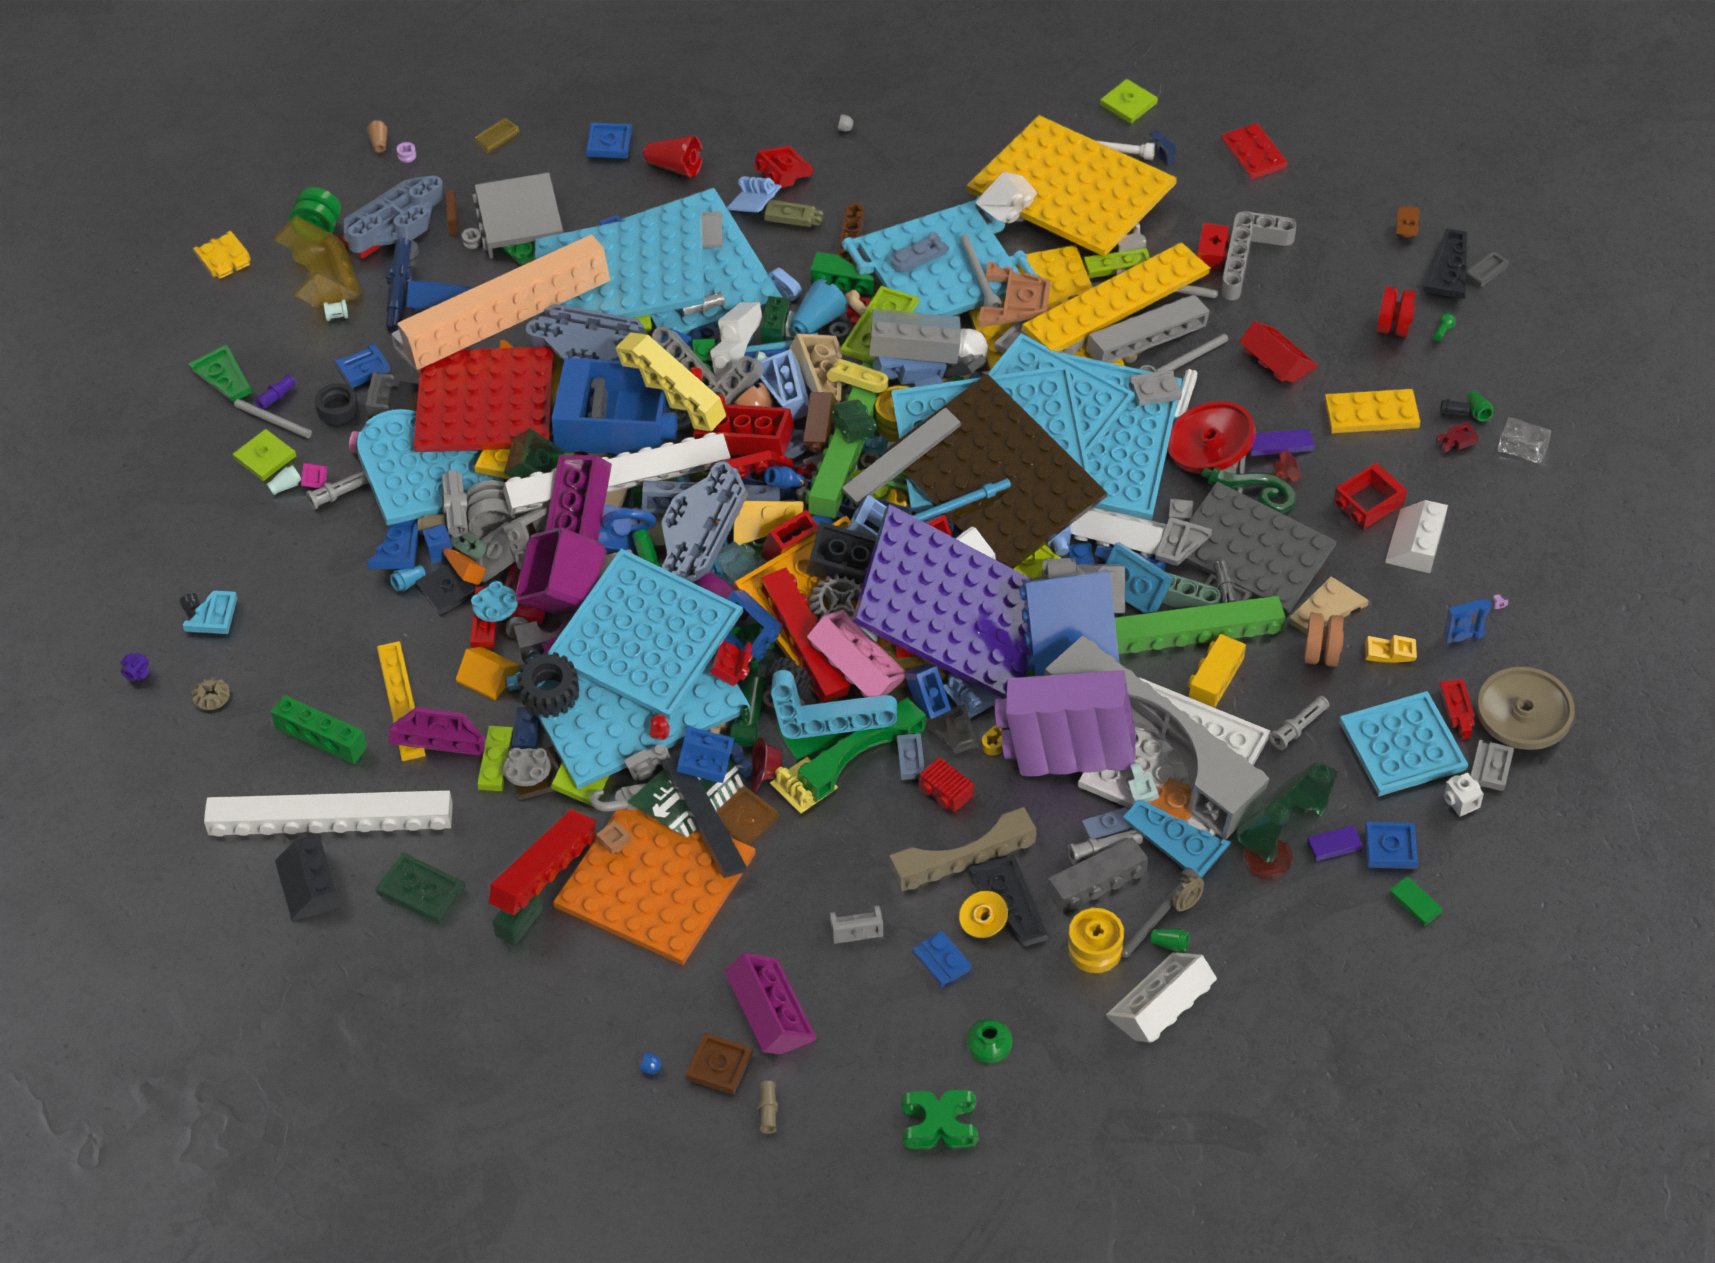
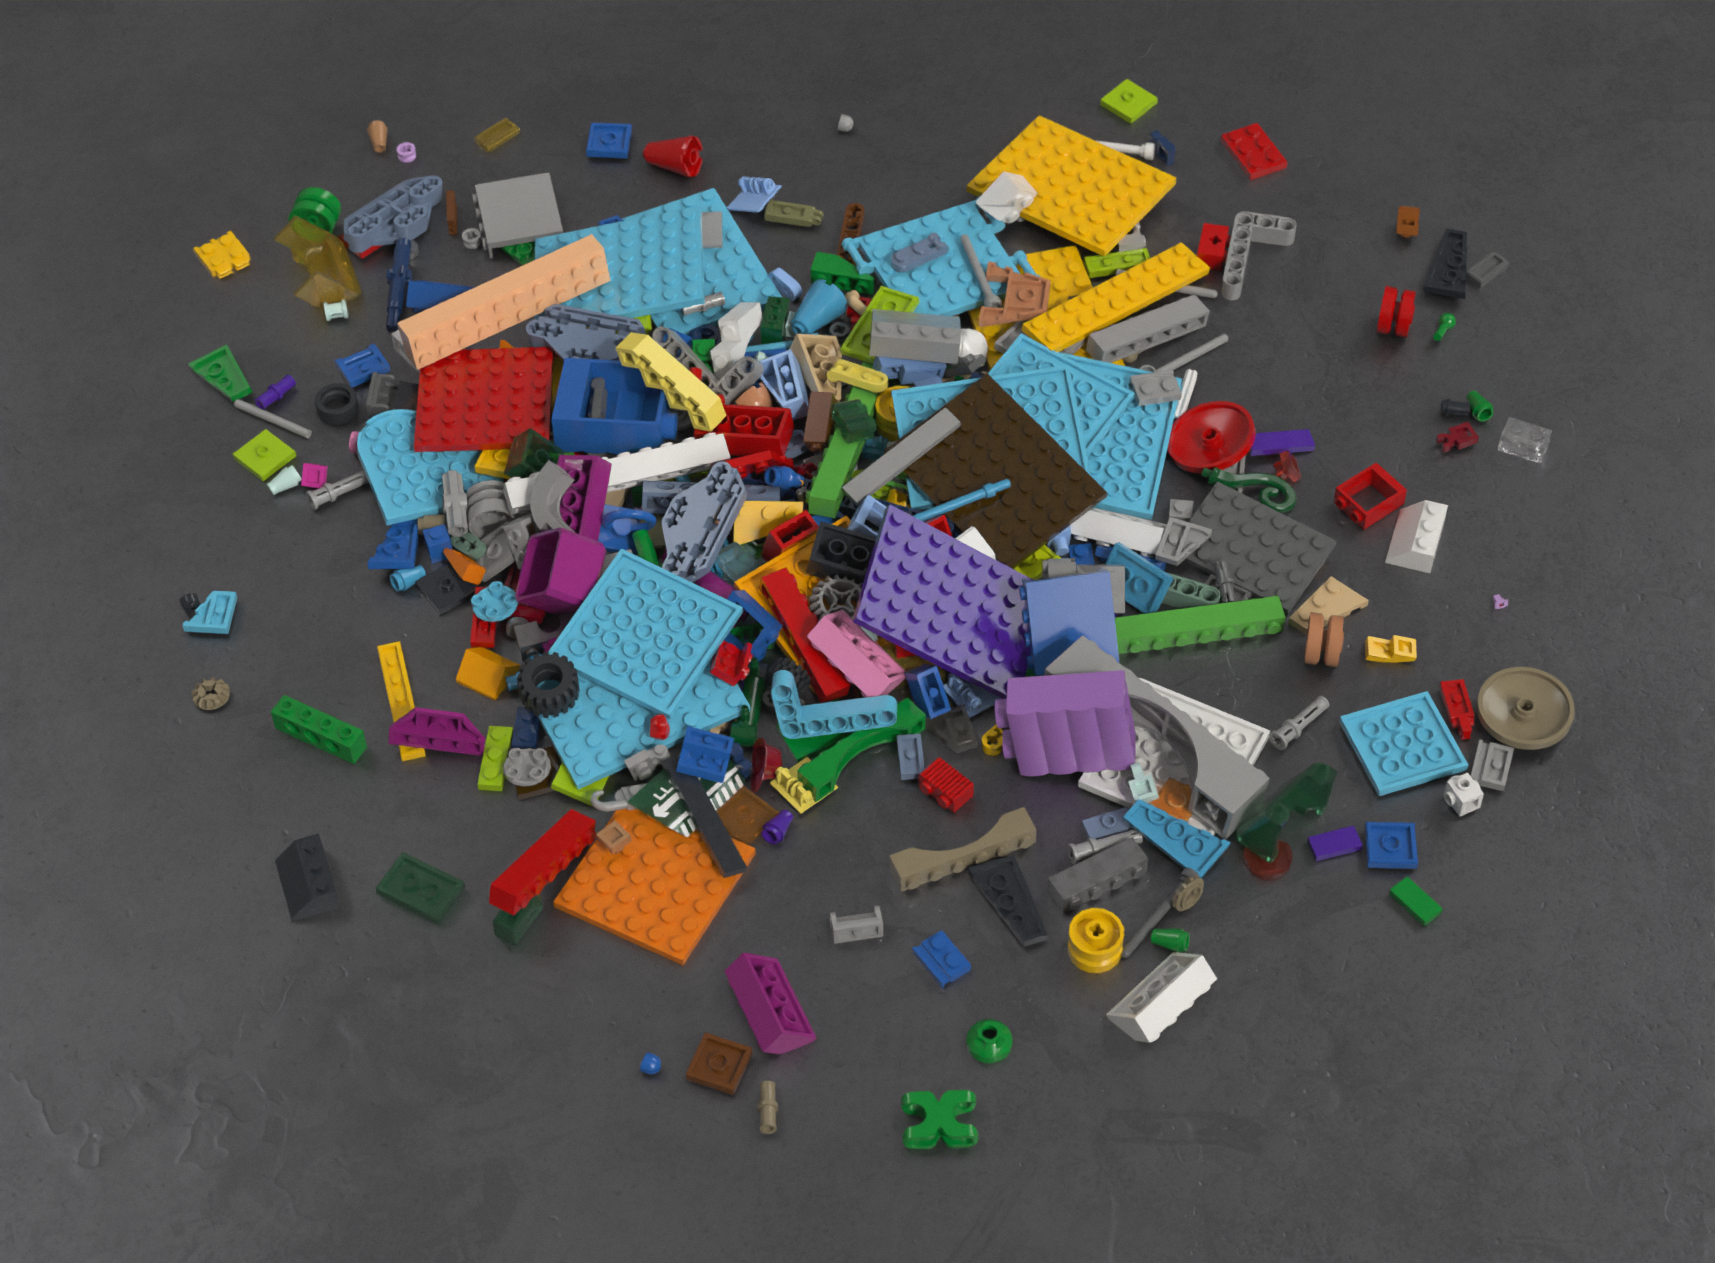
(134, 666): dark purple gear -> none
(328, 813): white brick -> none
(546, 497): none -> light grey arch
(777, 827): none -> dark purple cone
(782, 165): red plate -> none
(868, 457): dark tan bush -> none
(977, 907): yellow dish -> none
(1216, 670): yellow brick -> none
(1276, 352): red slope -> none
(1372, 411): yellow plate -> none
(1459, 621): blue plate -> none

